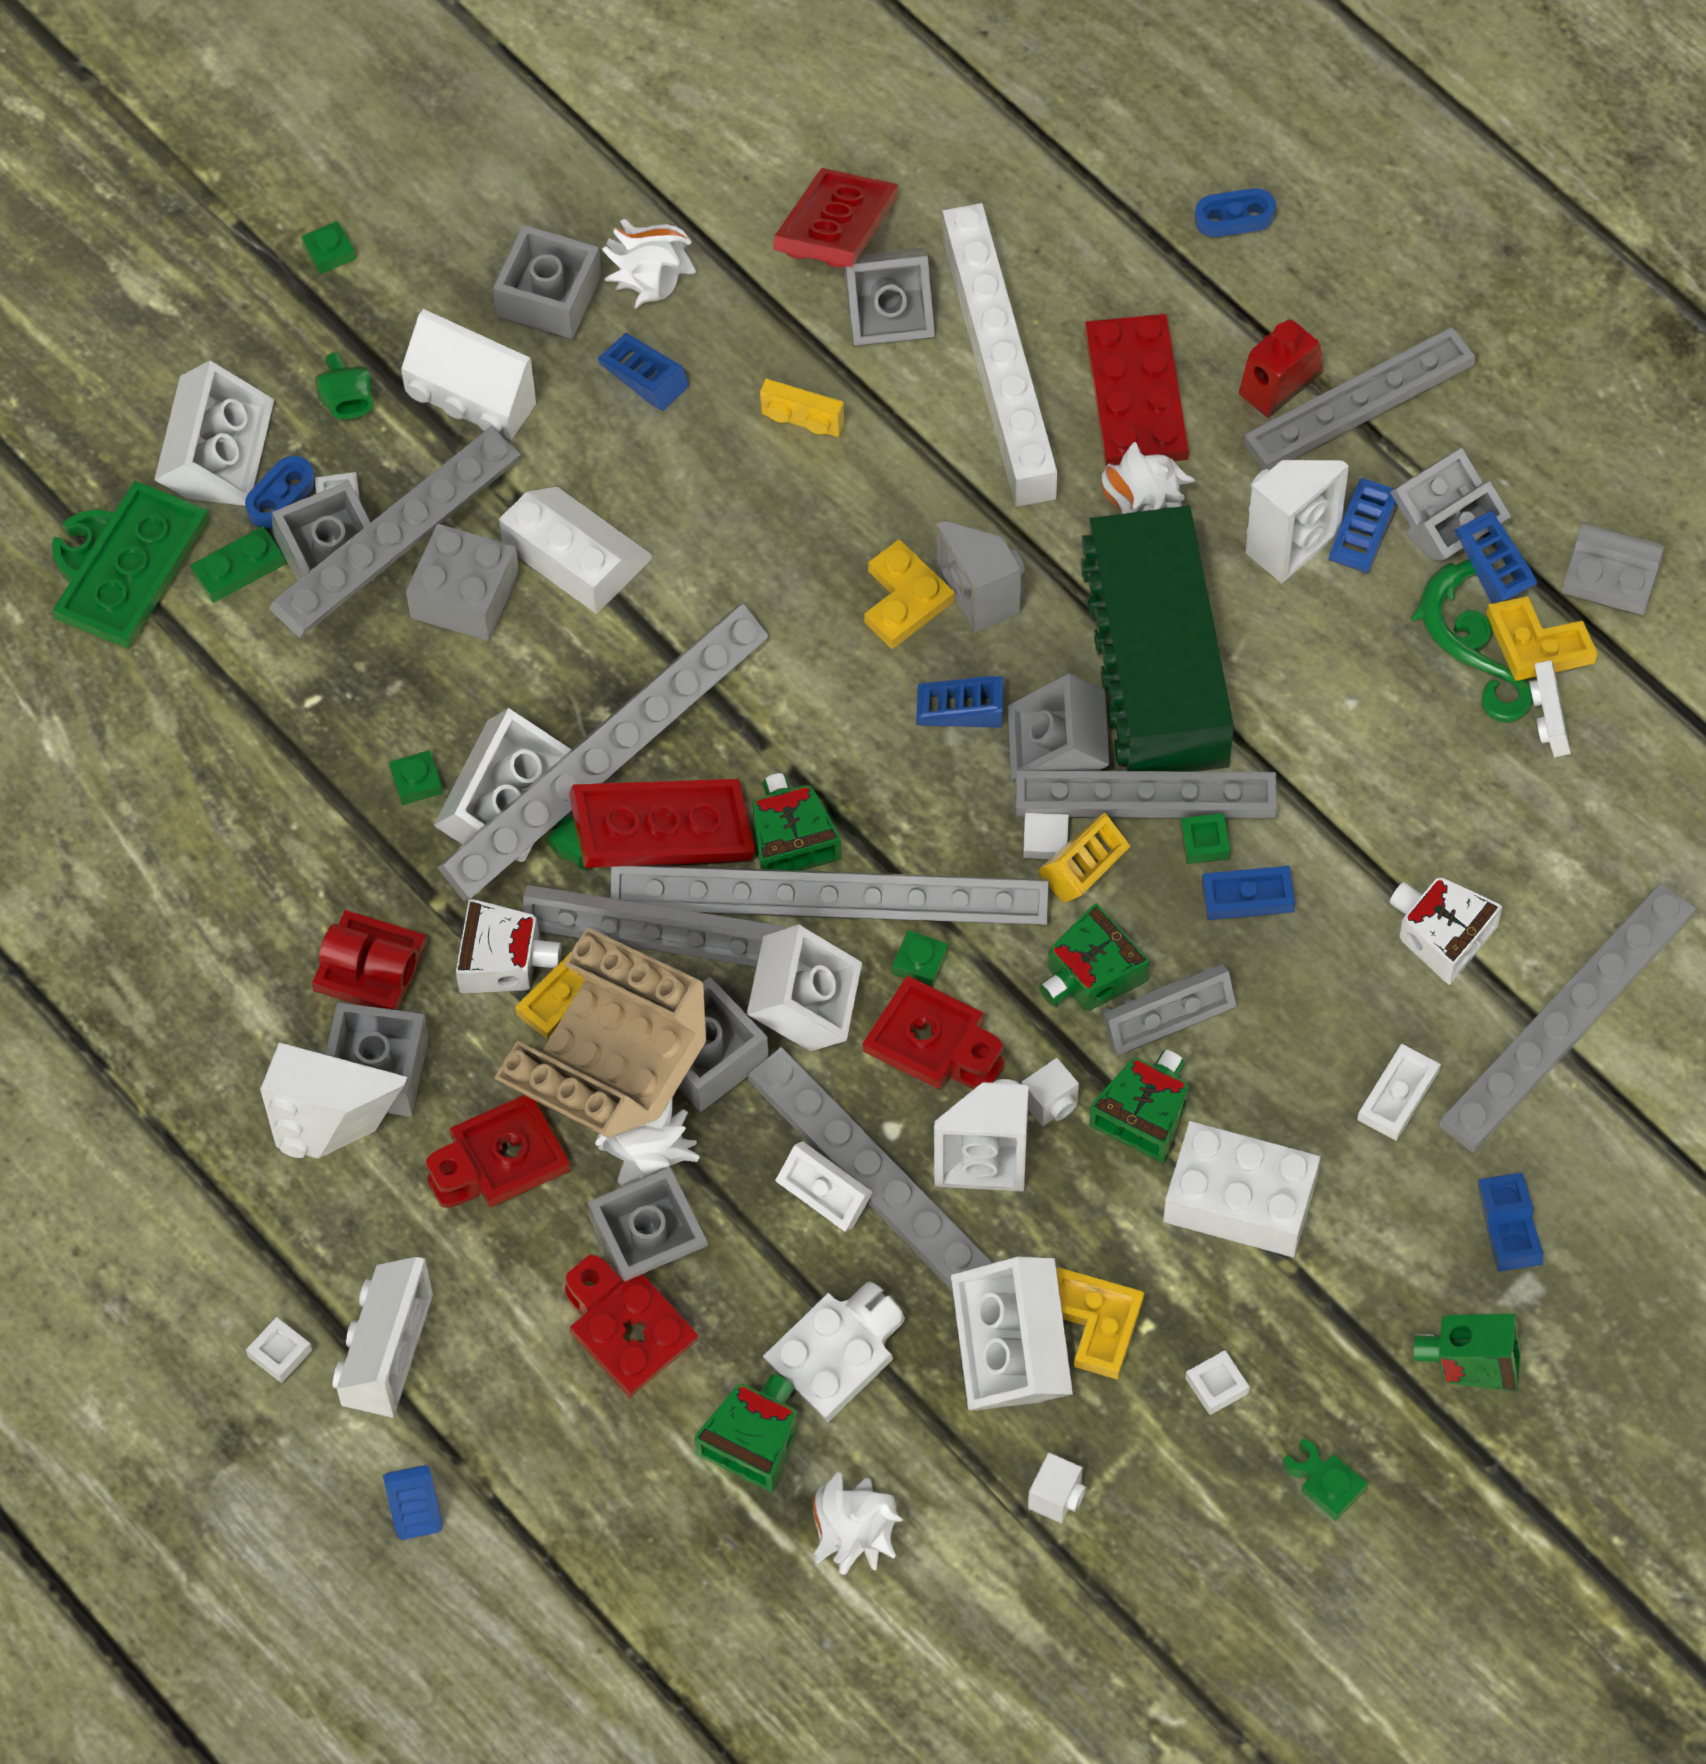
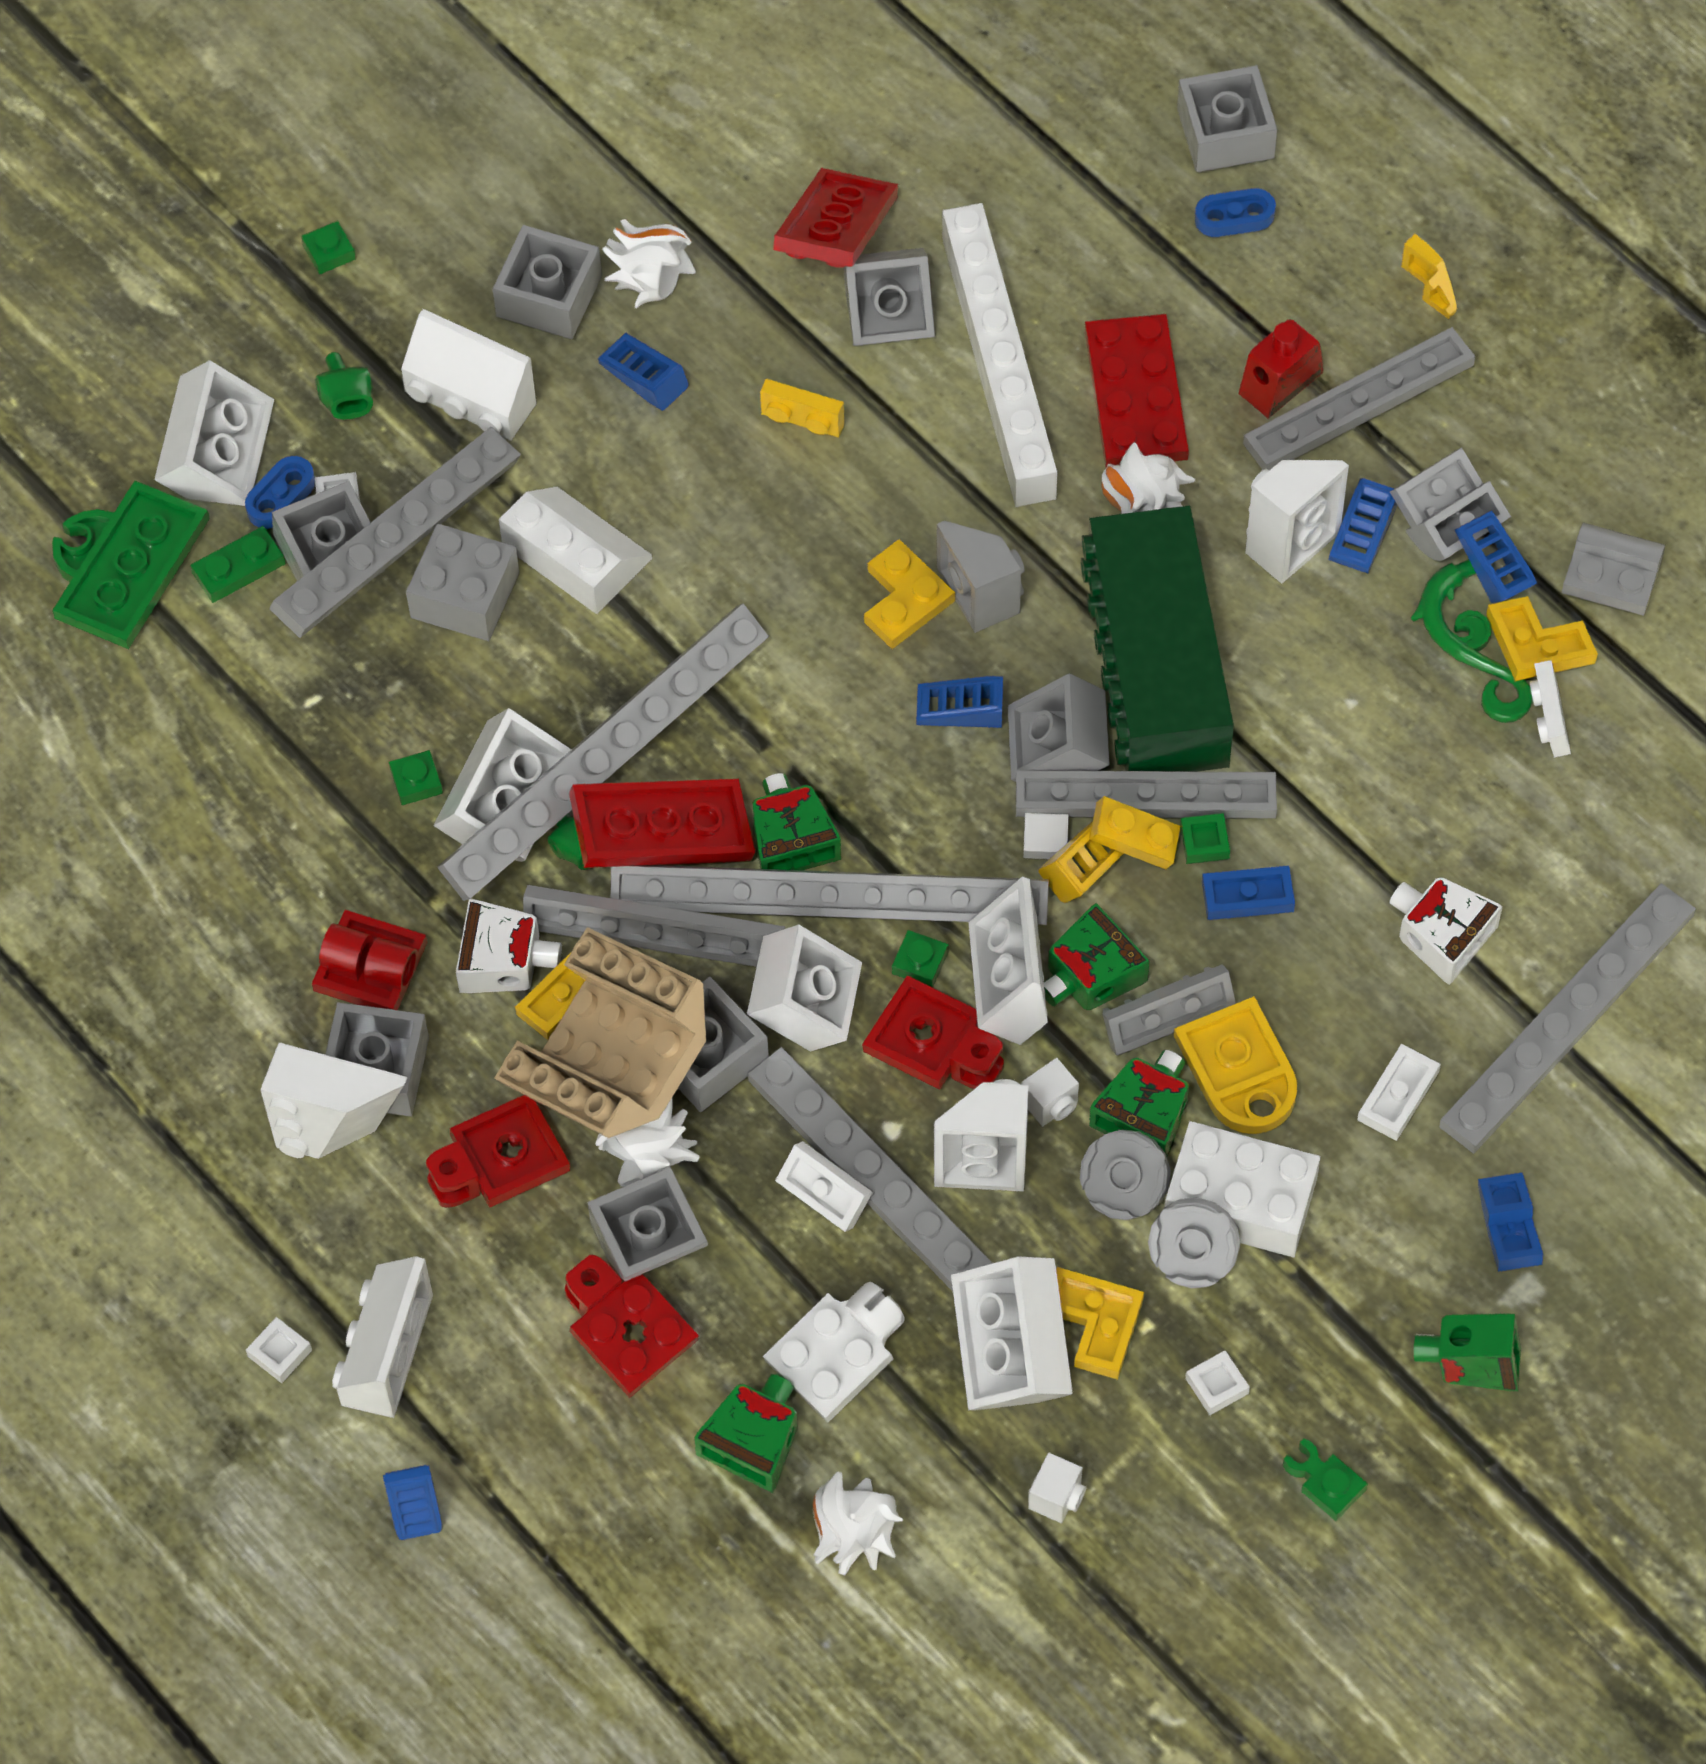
(1008, 966): none -> white slope
(1125, 1174): none -> light grey tile
(1134, 832): none -> yellow plate
(1194, 1242): none -> light grey tile
(1226, 118): none -> light grey brick
(1238, 1063): none -> yellow plate
(1430, 269): none -> yellow slope

